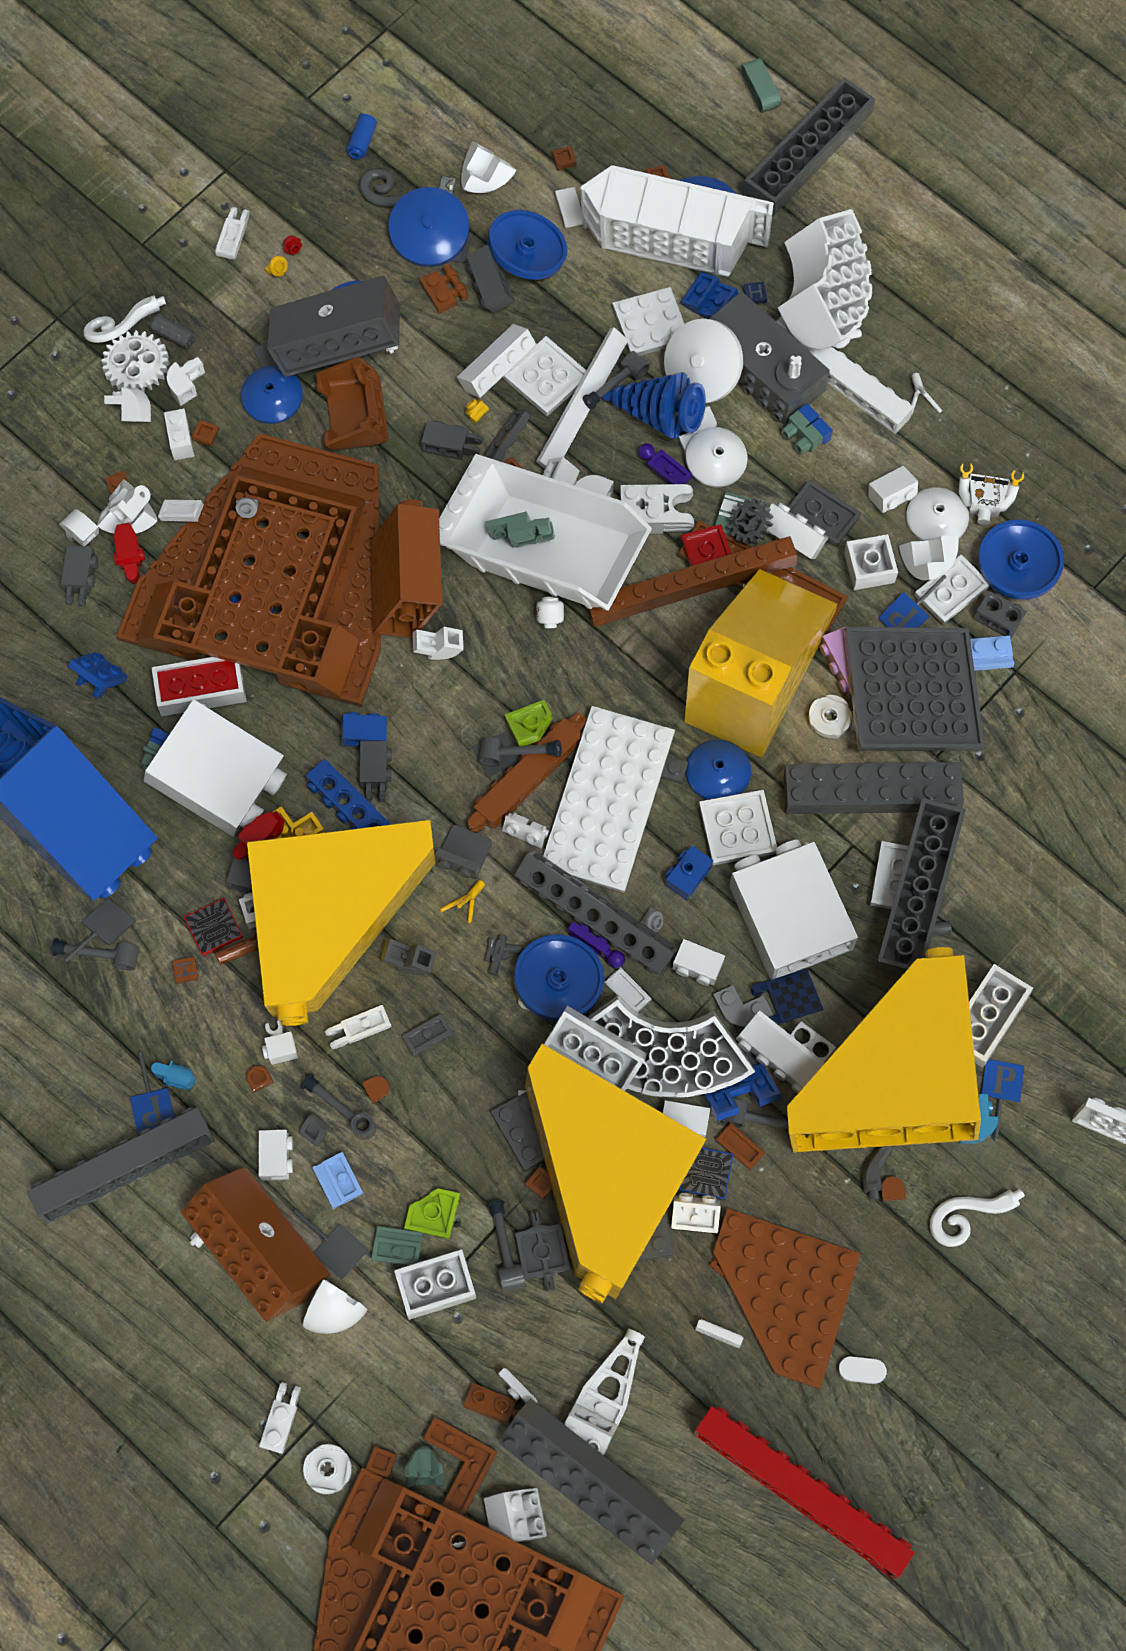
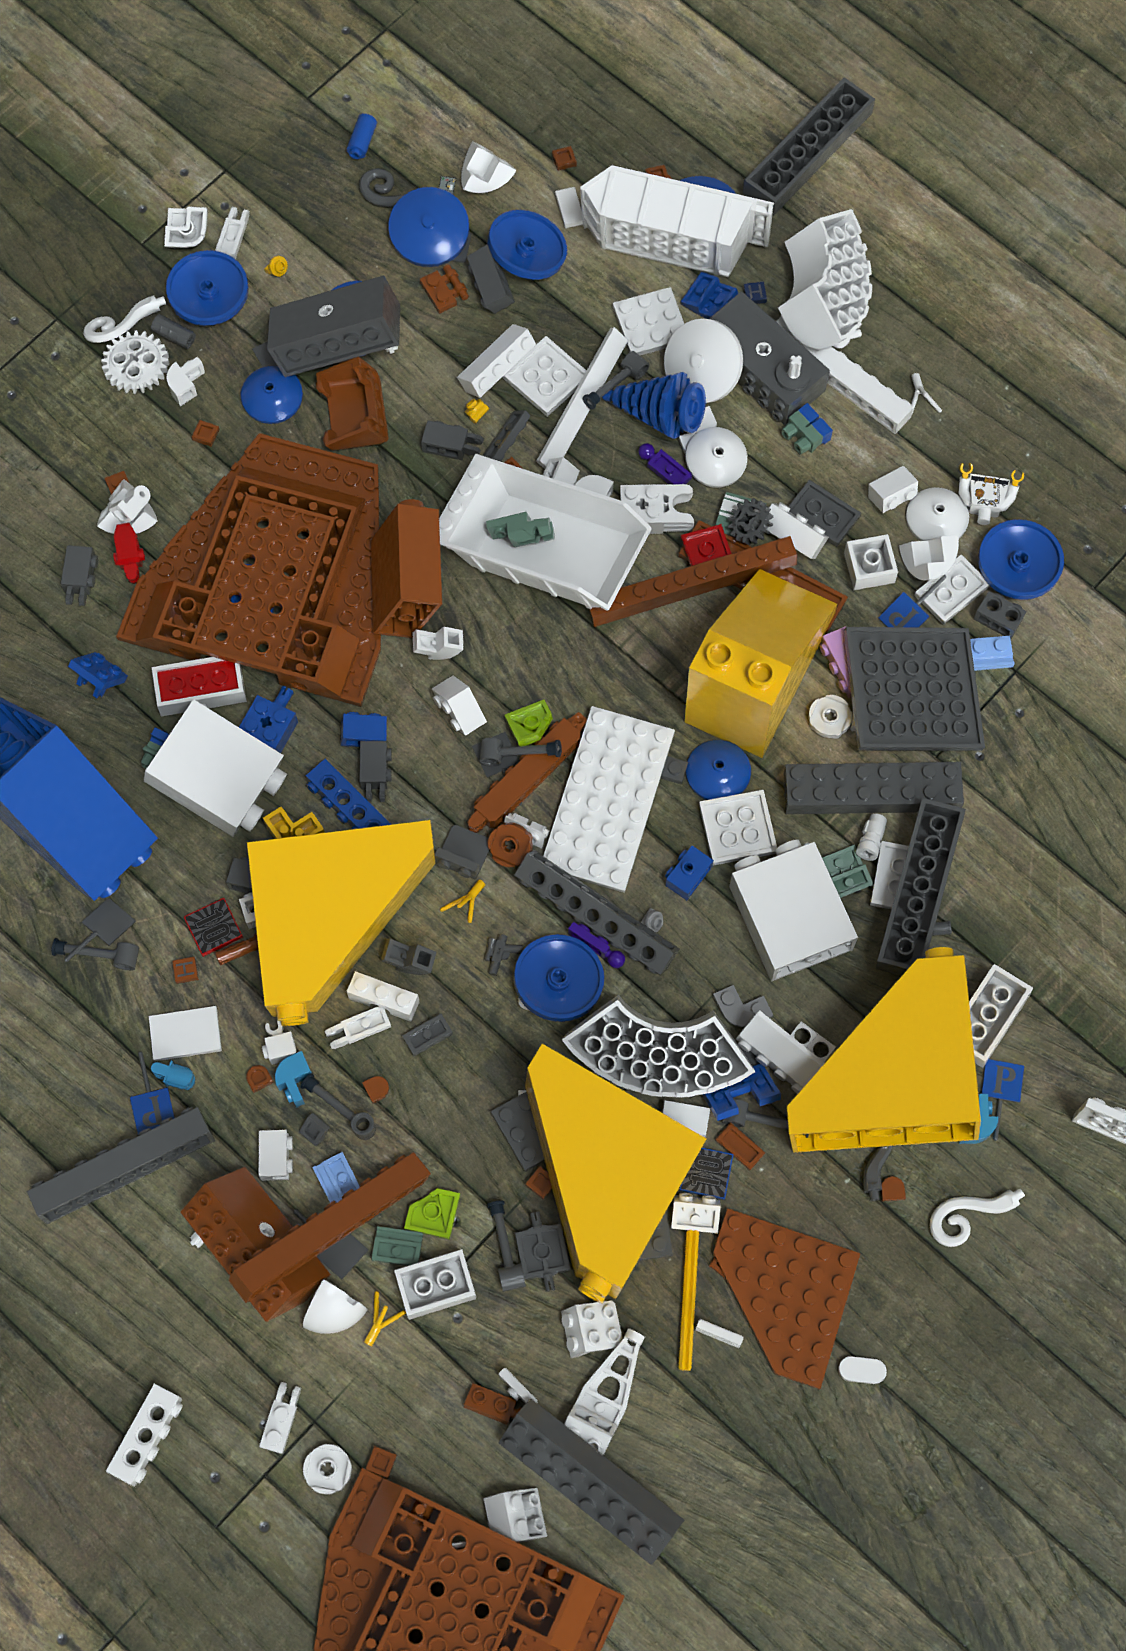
(79, 528): white brick -> none
(120, 1465): none -> white brick
(134, 404): white brick -> none
(179, 434): white brick -> none
(181, 510): white tile -> none
(185, 227): none -> white brick
(185, 1033): none -> white tile
(207, 287): none -> blue dish
(246, 507): light grey plate -> none
(262, 828): red hinge -> none
(276, 719): none -> blue brick
(288, 1073): none -> dark azure brick
(292, 244): red plate -> none
(328, 1227): none -> dark orange brick
(377, 1322): none -> yellow plant
(392, 998): none -> white arch
(424, 1469): sand green brick -> none
(460, 703): none -> white brick
(472, 1452): dark orange plate -> none
(507, 832): none -> dark orange plate
(550, 612): white head -> none
(591, 1328): none -> white bracket
(595, 1048): white brick -> none
(623, 985): white tile -> none
(688, 1300): none -> yellow axle
(698, 963): white brick -> none
(760, 85): sand green beam -> none
(791, 995): dark blue flag -> none
(804, 1493): red brick -> none
(847, 871): none -> sand green slope
(872, 835): none -> white axle

